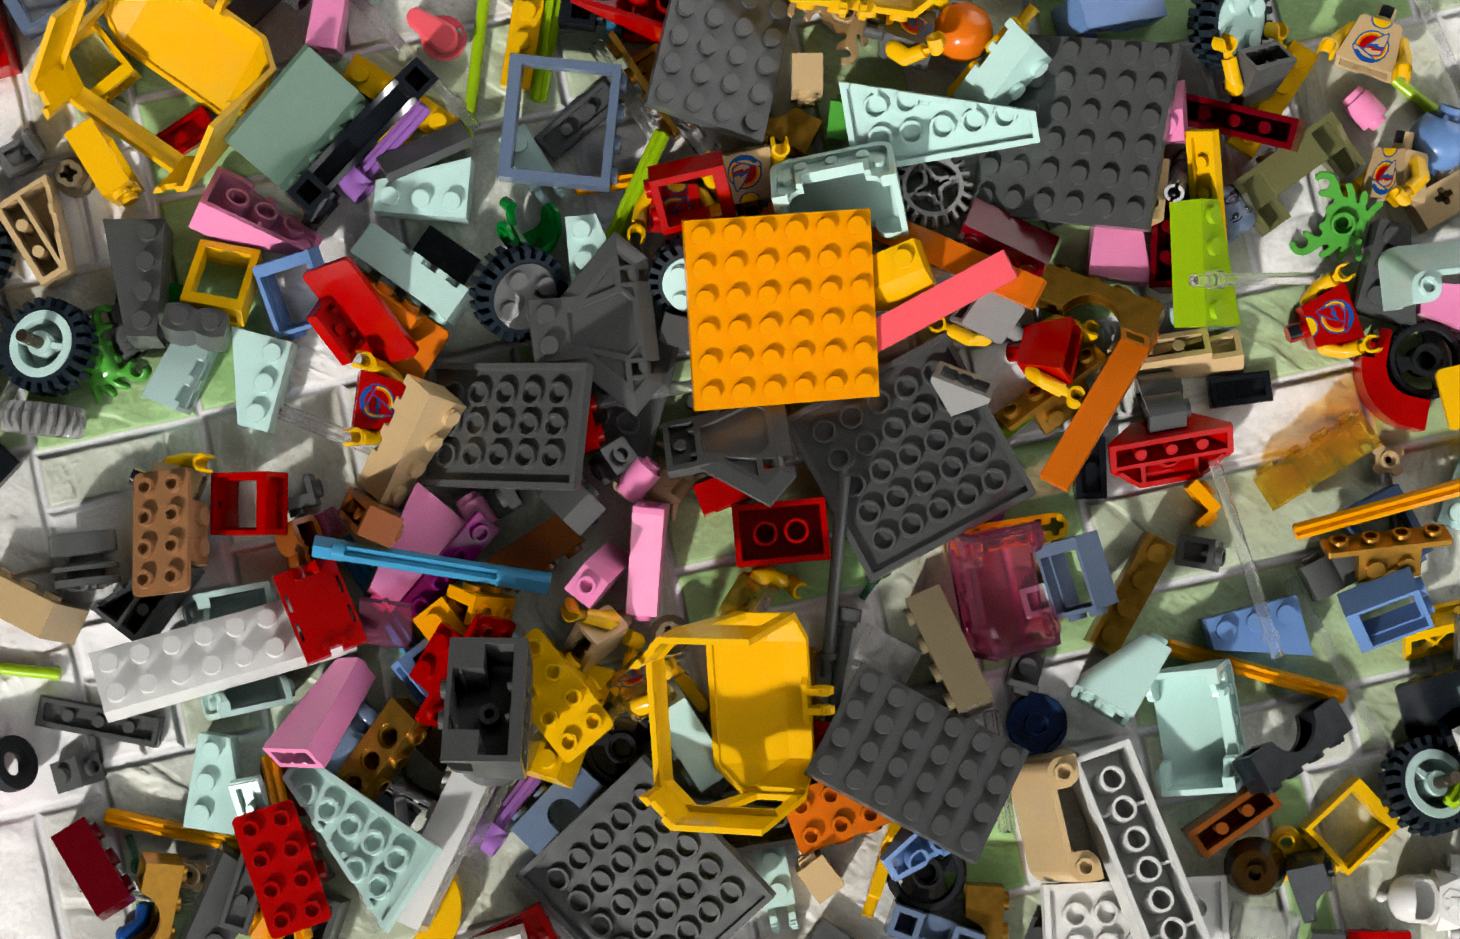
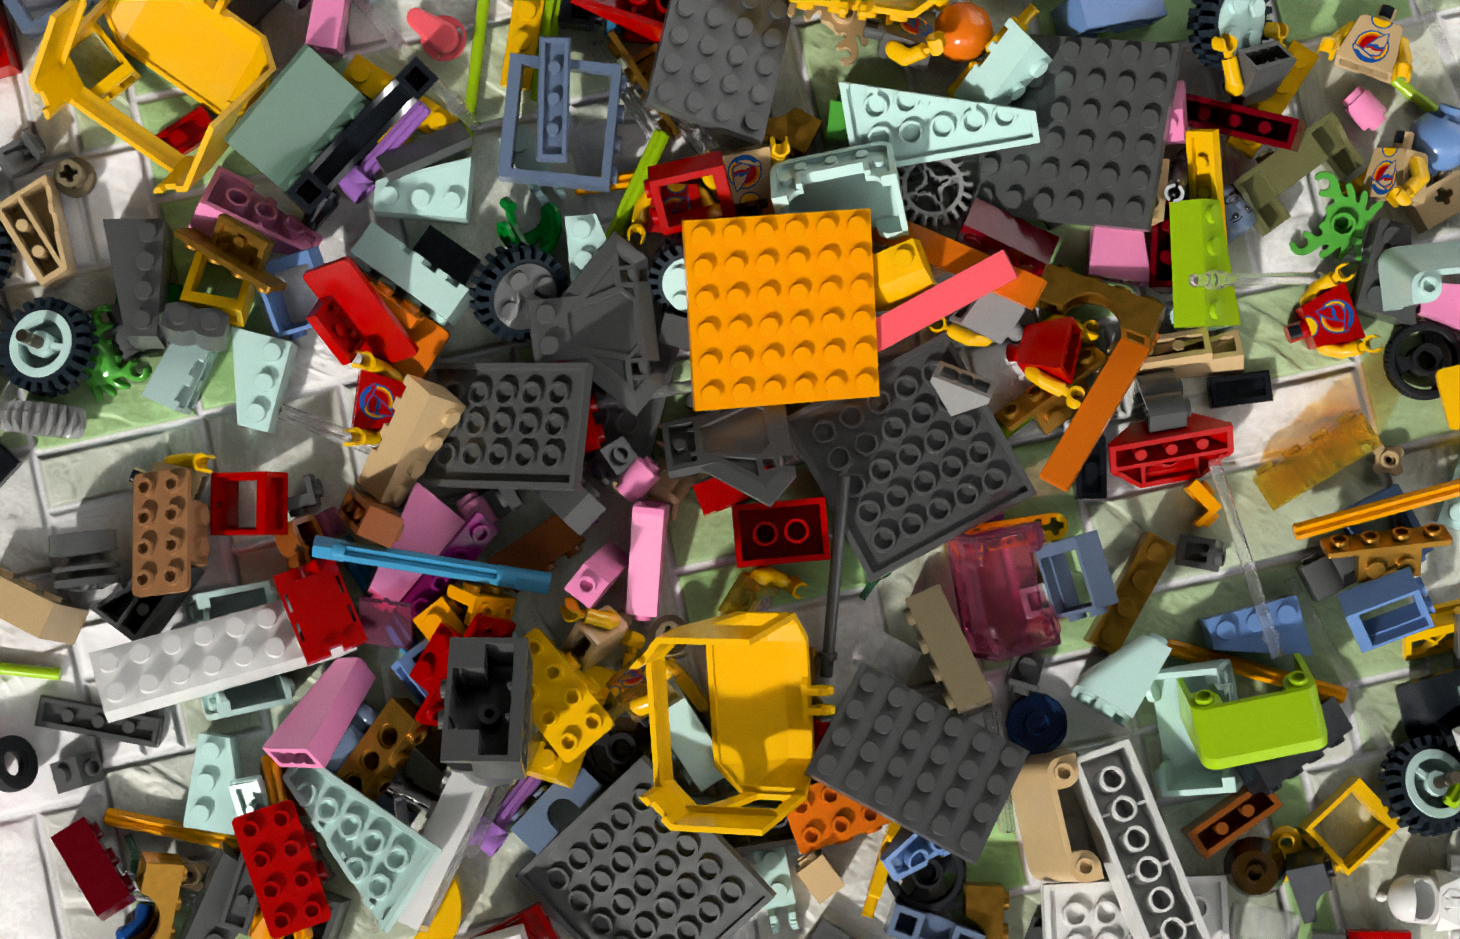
(105, 163): yellow window -> none
(237, 249): none -> pearl gold bracket
(553, 99): none -> sand blue tile
(575, 122): dark grey tile -> none
(806, 79): tan brick -> none
(848, 620): dark grey piece -> none
(1257, 725): none -> lime windscreen
(1381, 395): red arch -> none

